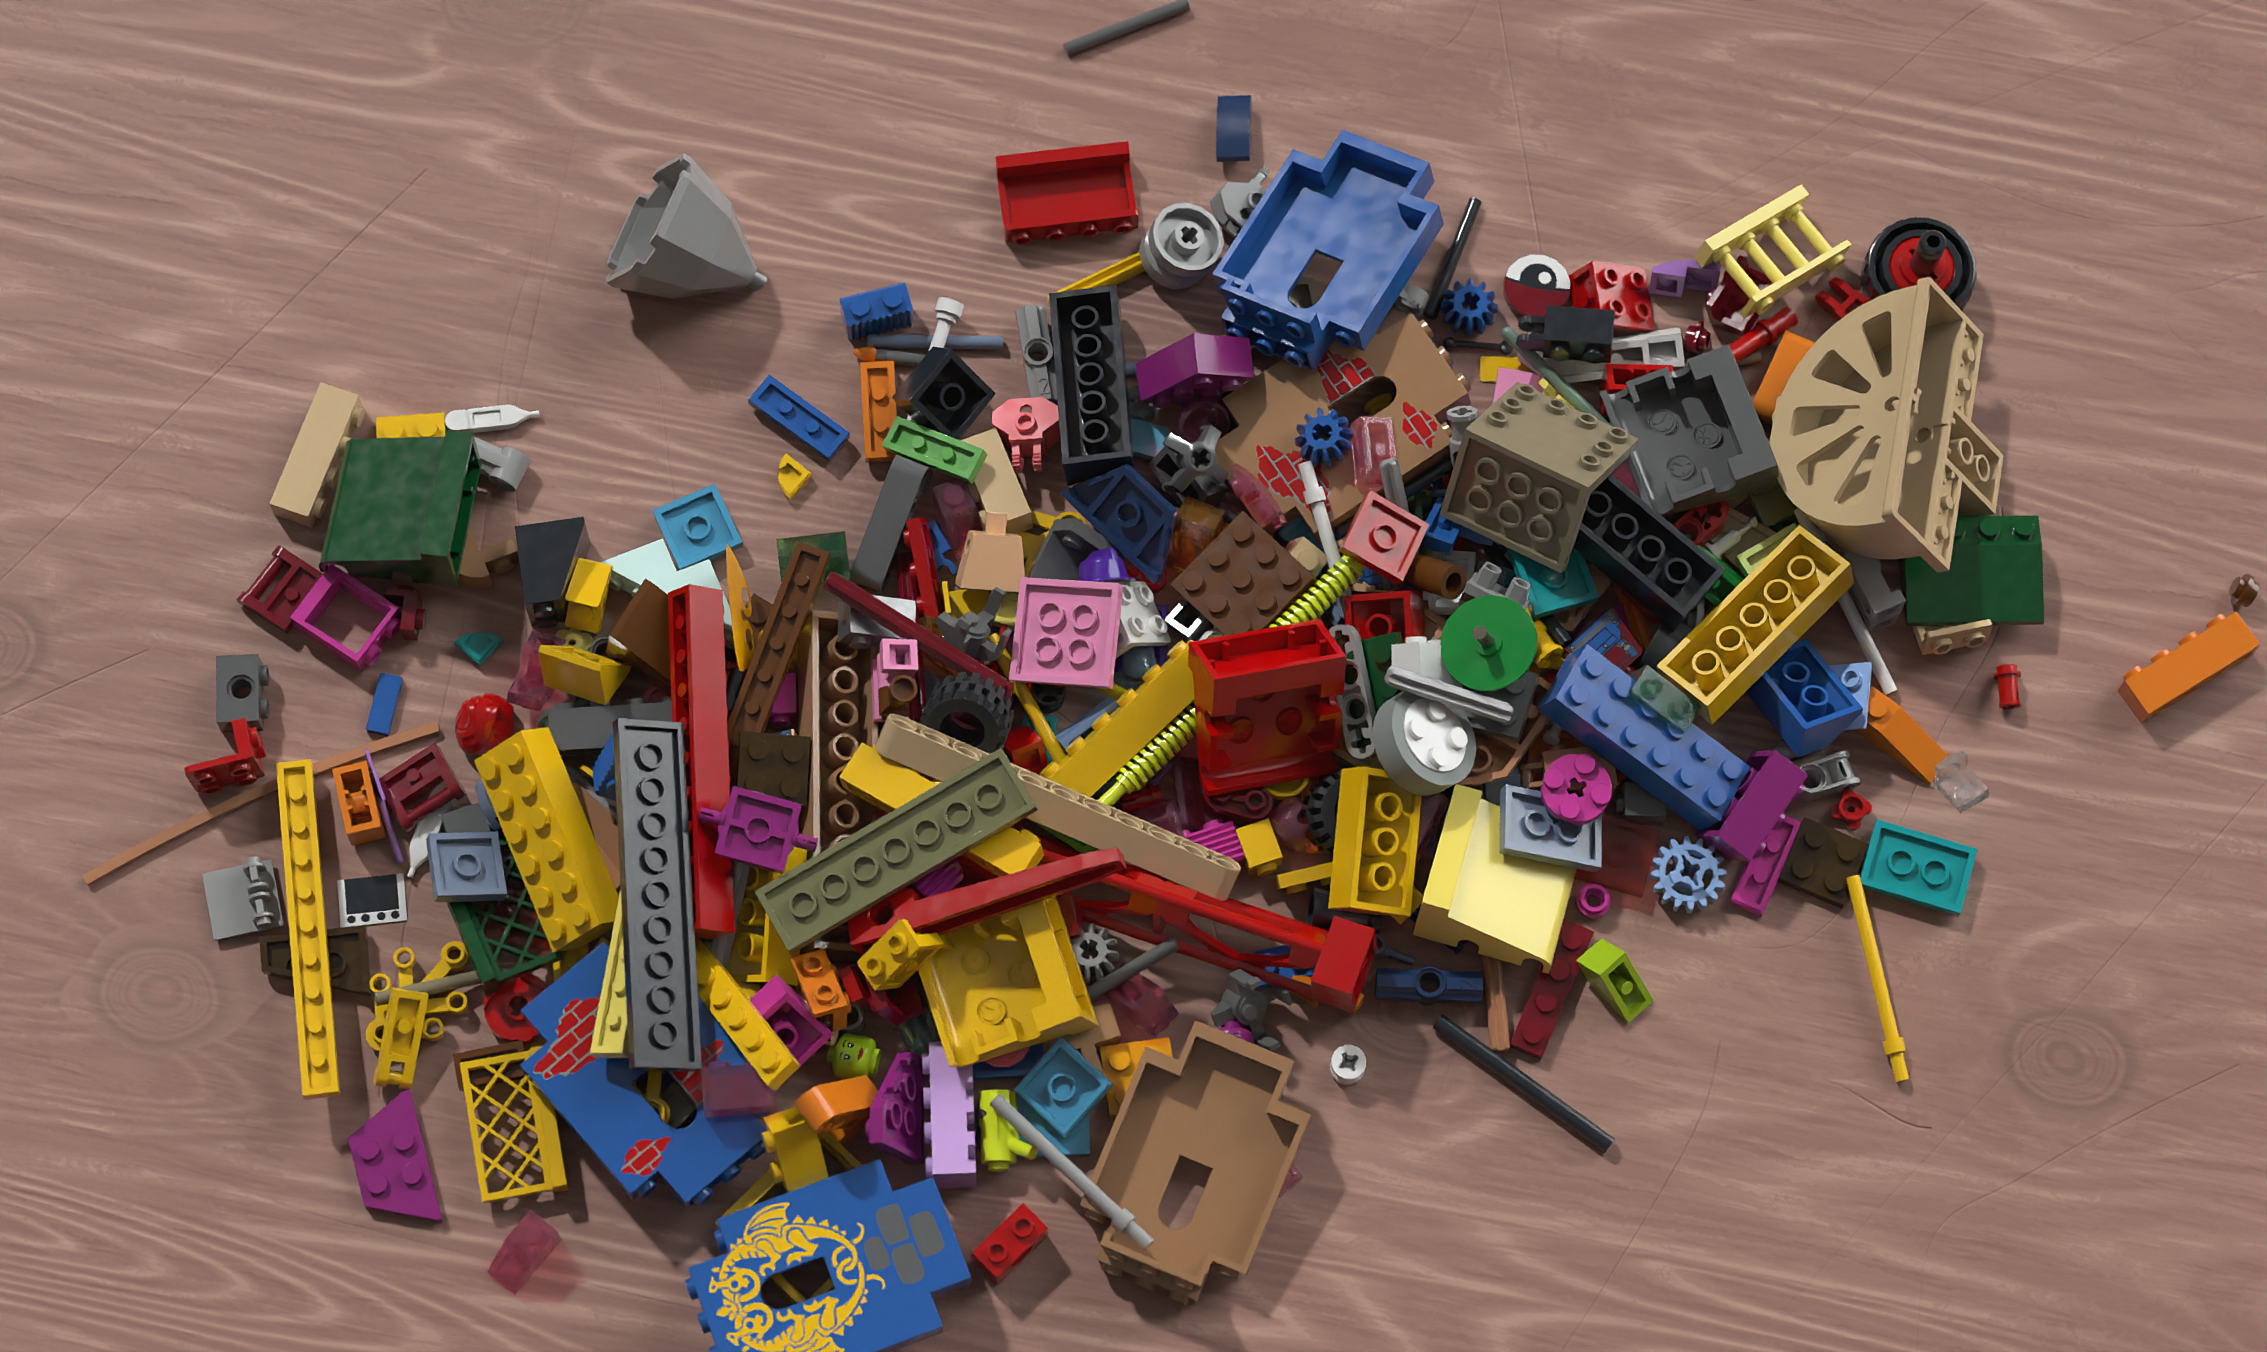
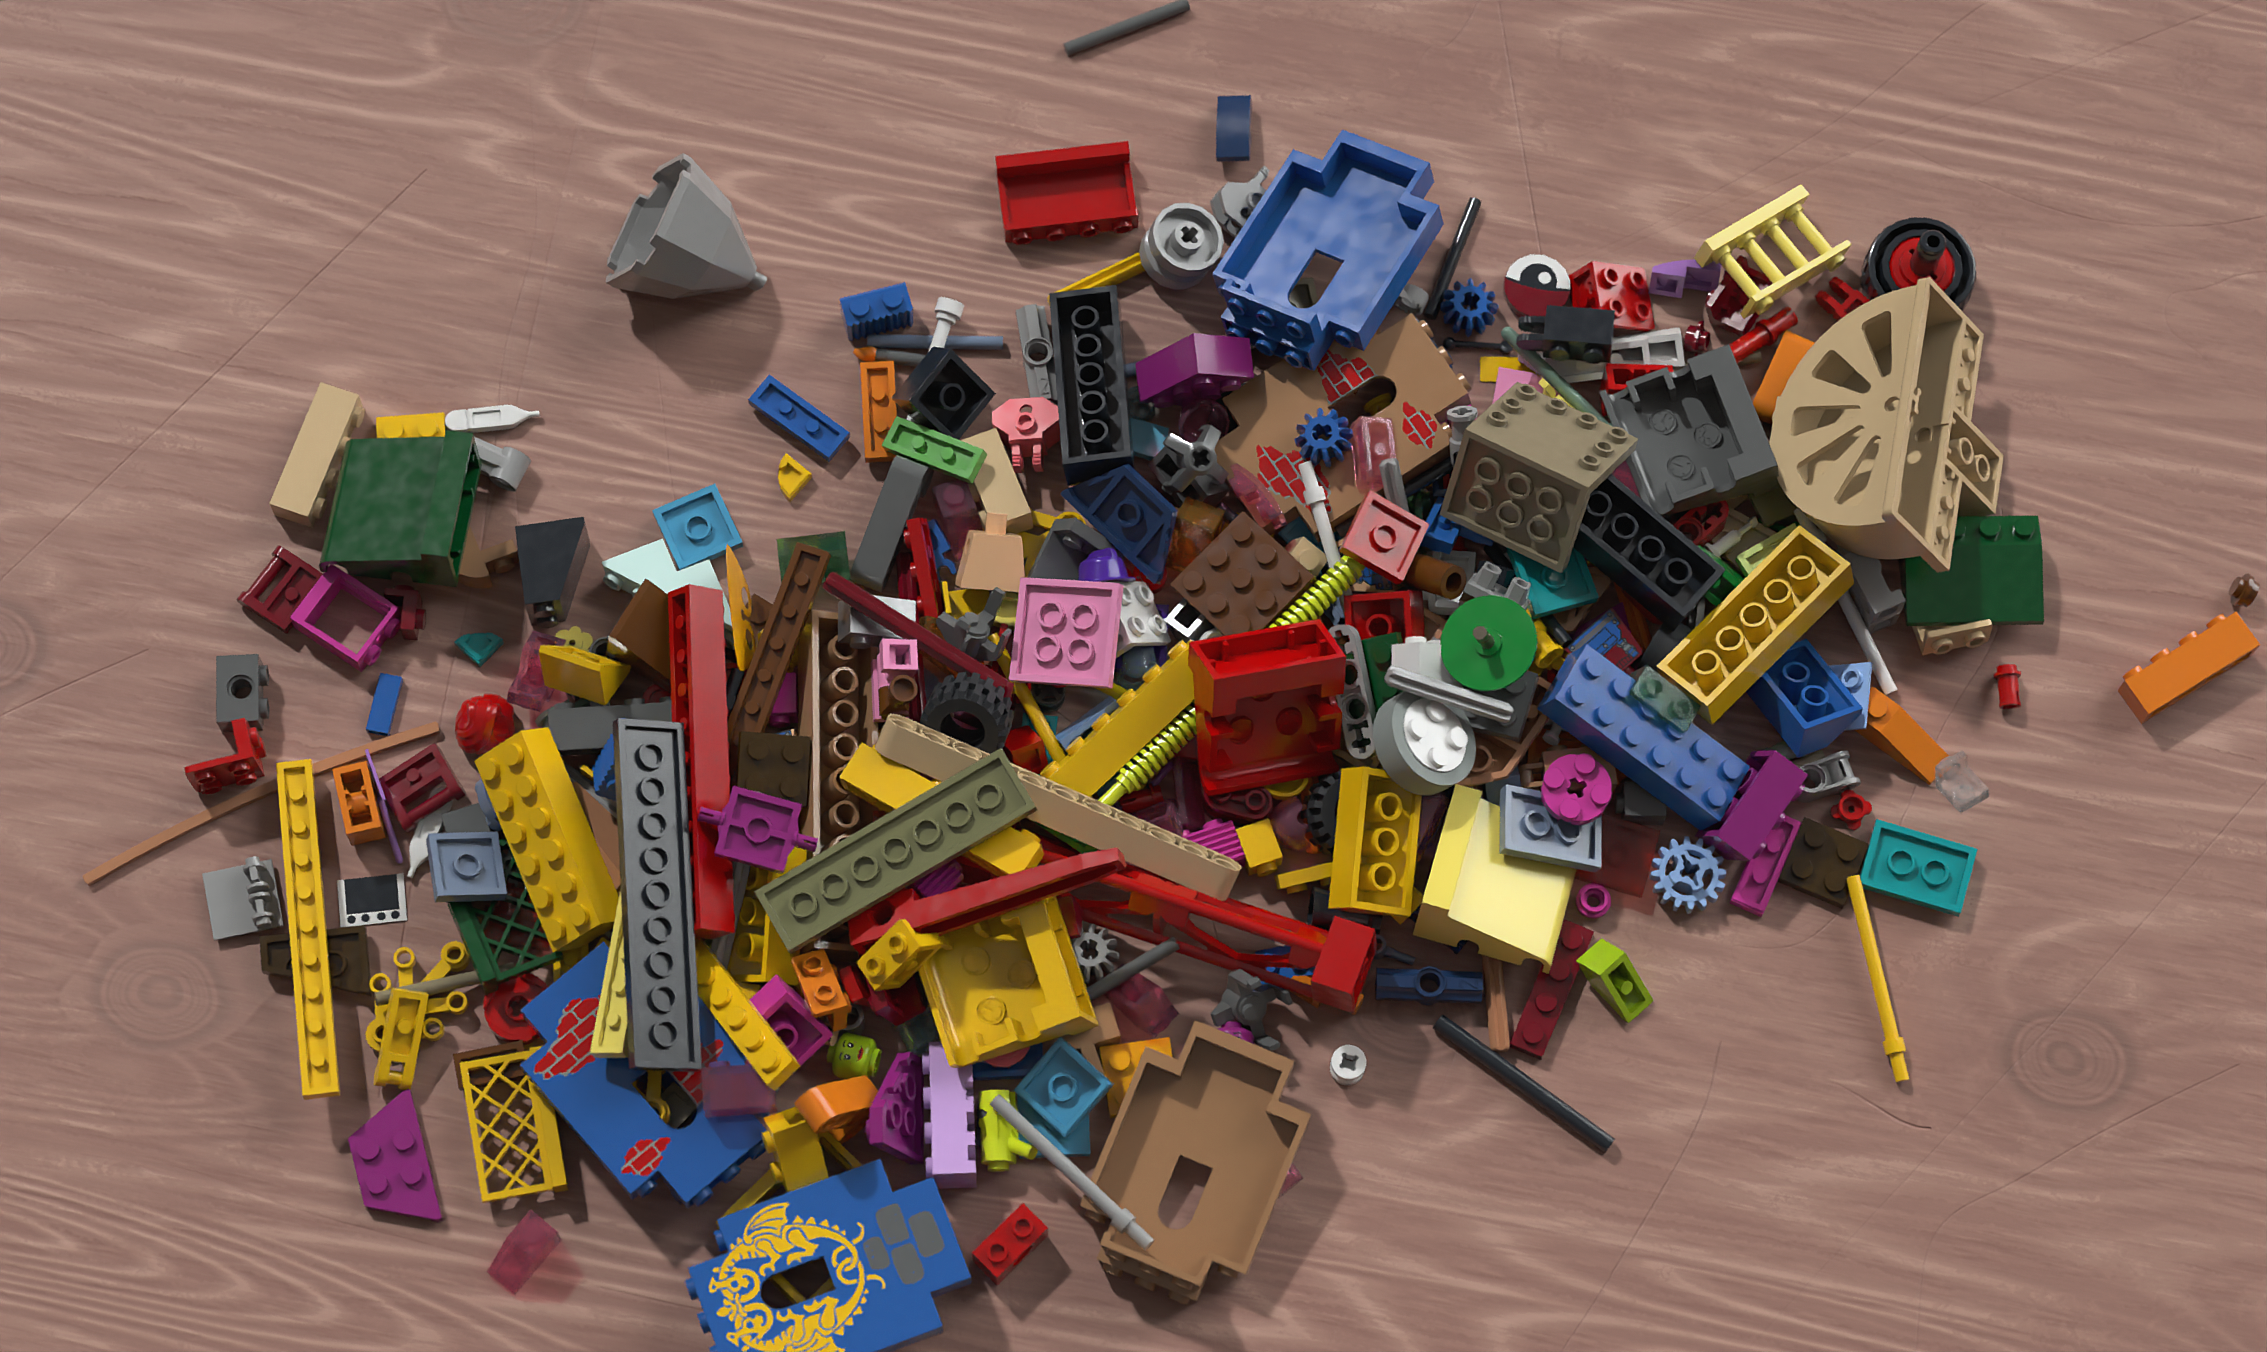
(588, 595): yellow slope -> none

